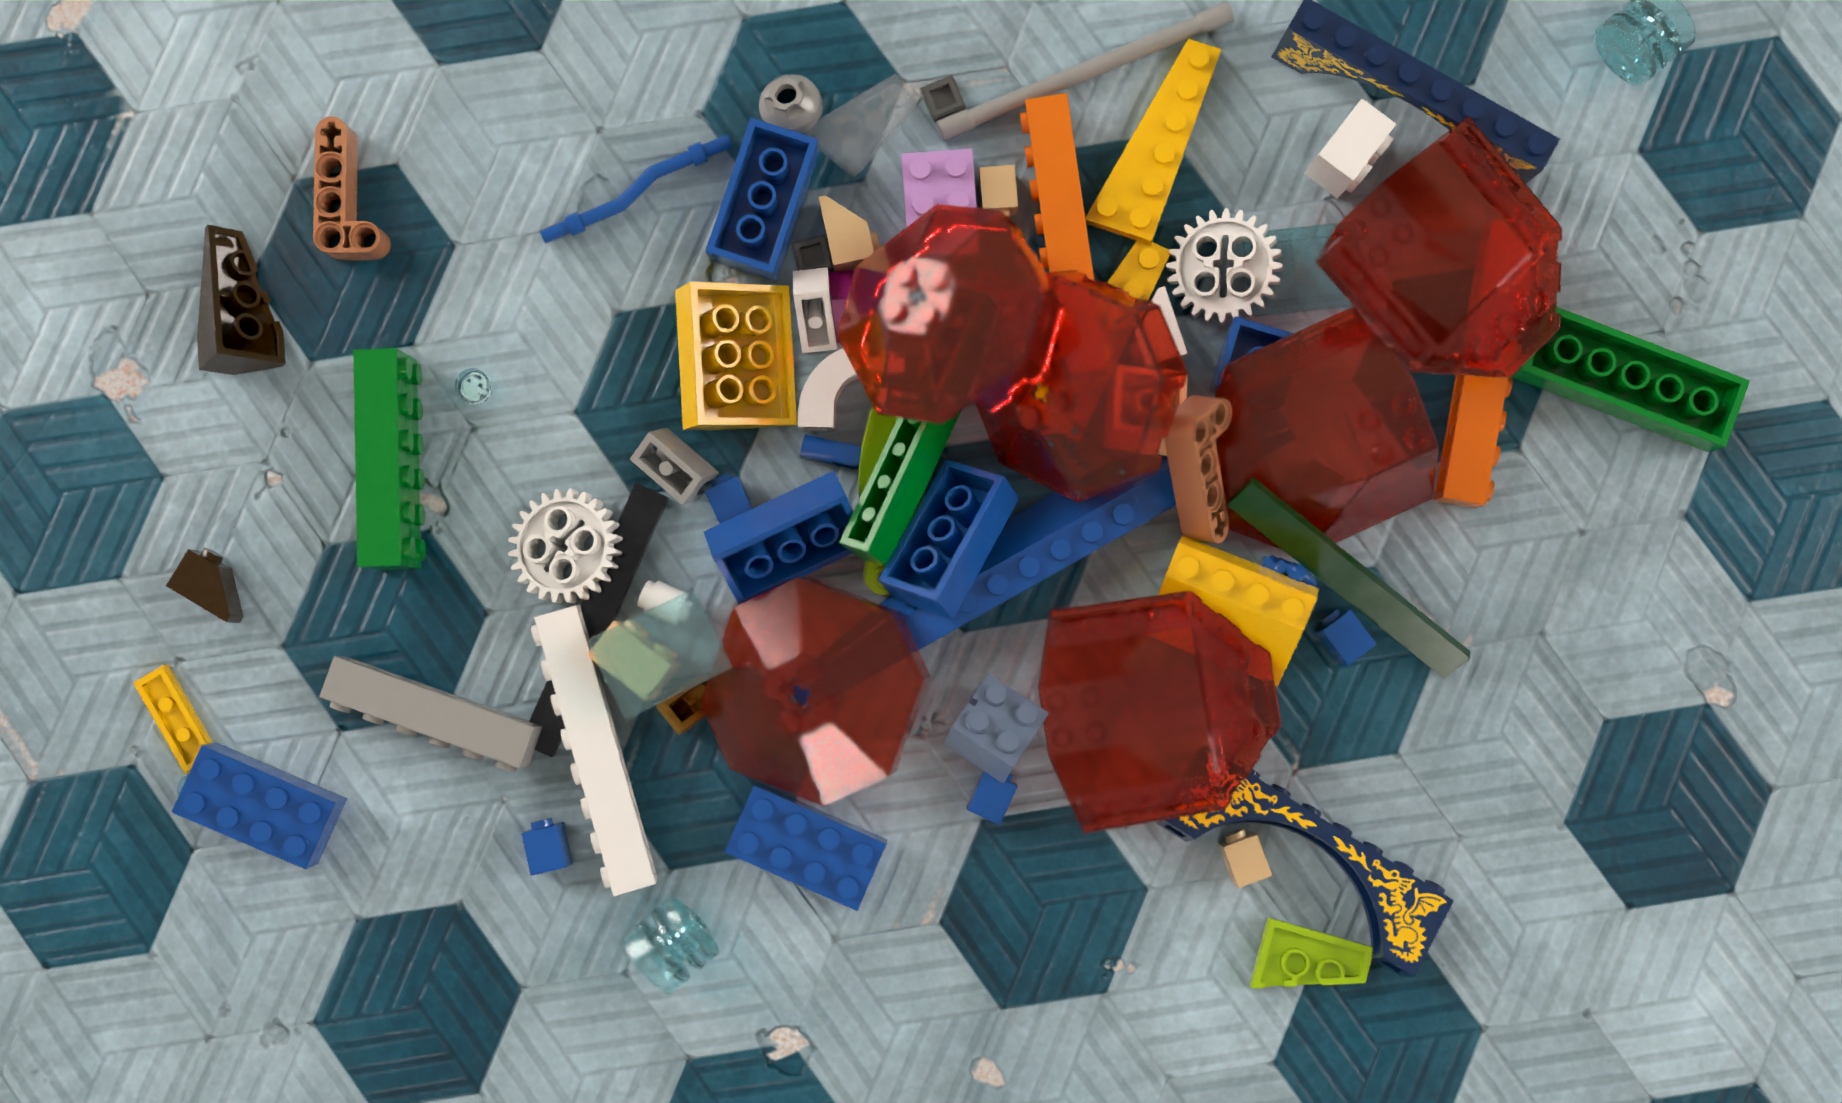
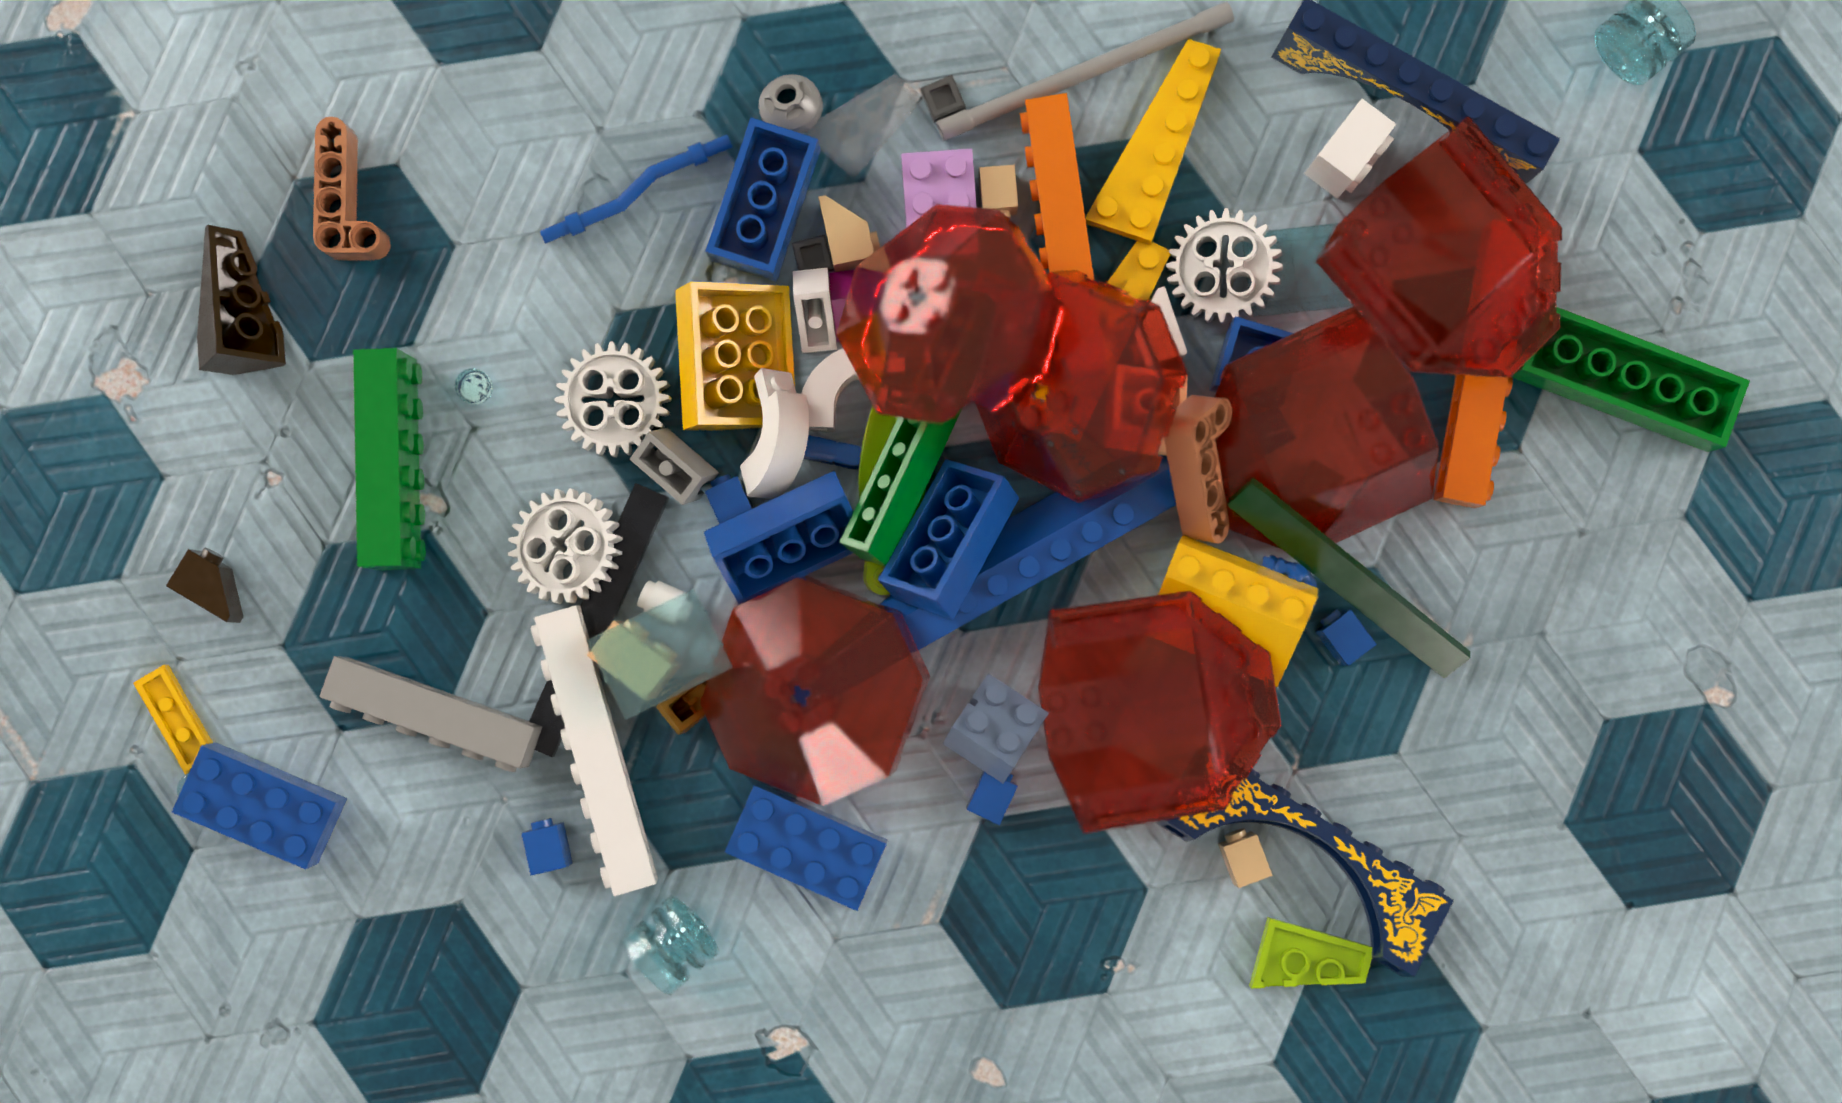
(614, 367): none -> white gear
(782, 439): none -> white arch

